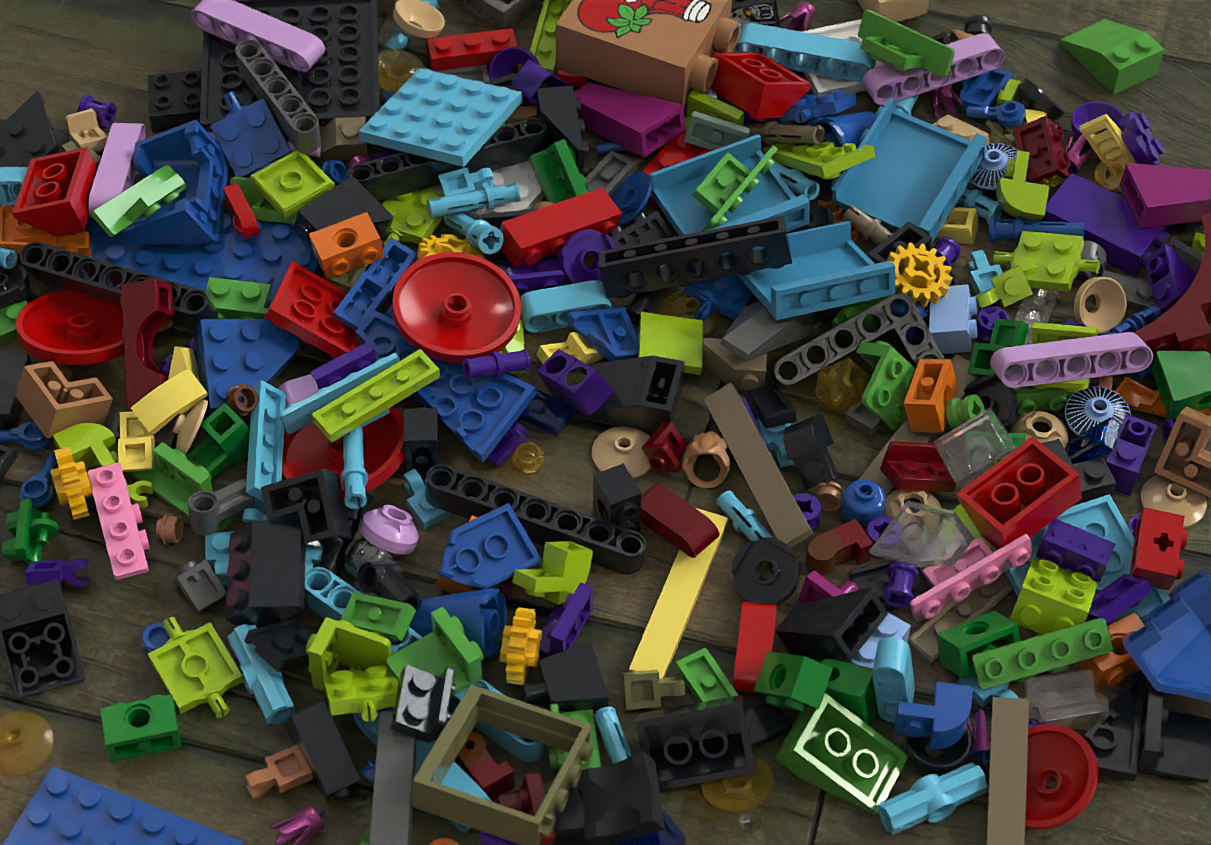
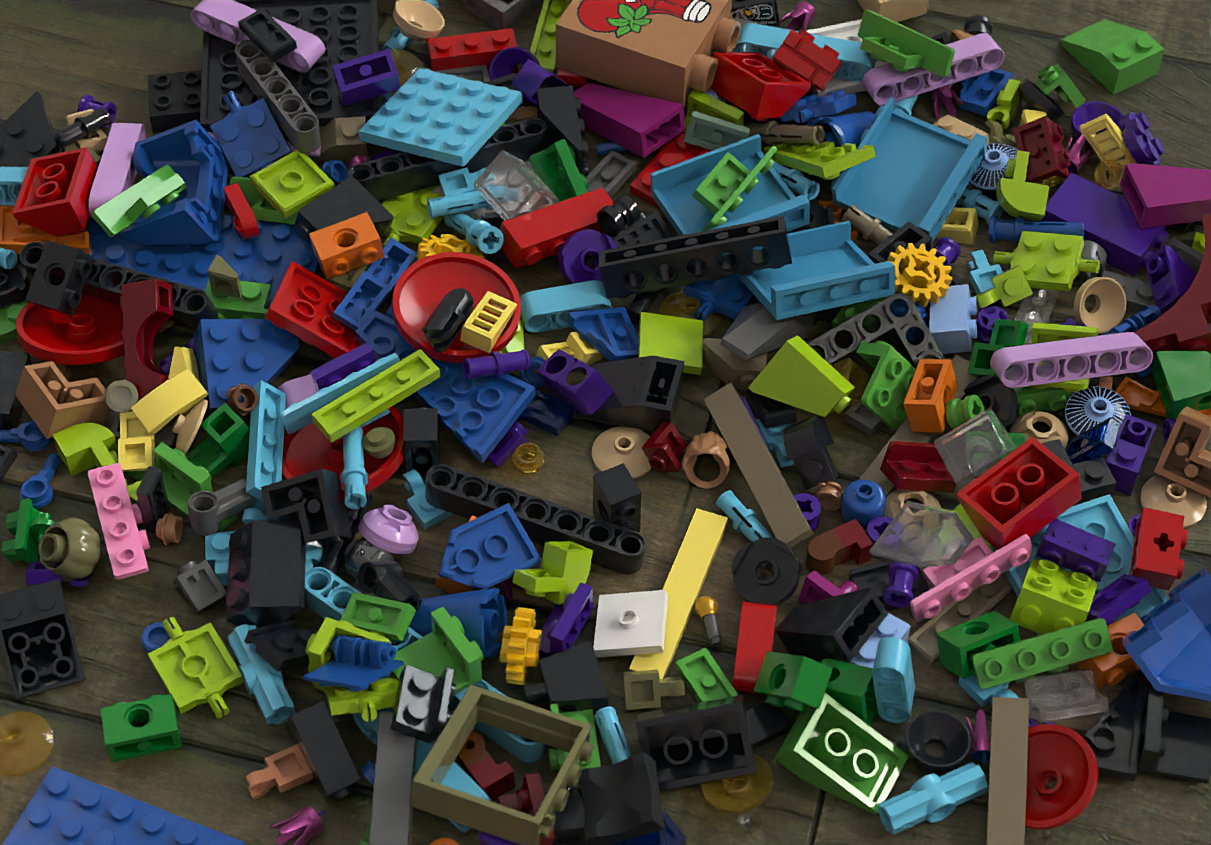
(53, 265): none -> black brick
(71, 483): yellow gear -> none
(74, 545): none -> olive plant
(83, 128): none -> black axle
(121, 396): none -> olive plate
(152, 498): none -> black plate
(224, 278): none -> olive slope
(267, 35): none -> black plate
(356, 663): none -> blue hinge
(366, 77): none -> dark purple brick
(379, 442): none -> olive plate
(448, 319): none -> black arm
(481, 338): none -> light yellow slope
(513, 187): none -> clear slope
(528, 375): none -> blue plate
(535, 277): dark purple bracket -> none
(621, 214): none -> black wheel
(631, 623): none -> white plate
(632, 196): blue dish -> none
(677, 521): dark red beam -> none
(707, 609): none -> piece
(803, 380): none -> lime slope
(807, 59): none -> red brick
(942, 721): blue brick -> none
(1009, 114): blue plate -> none
(1055, 78): none -> bright green bracket

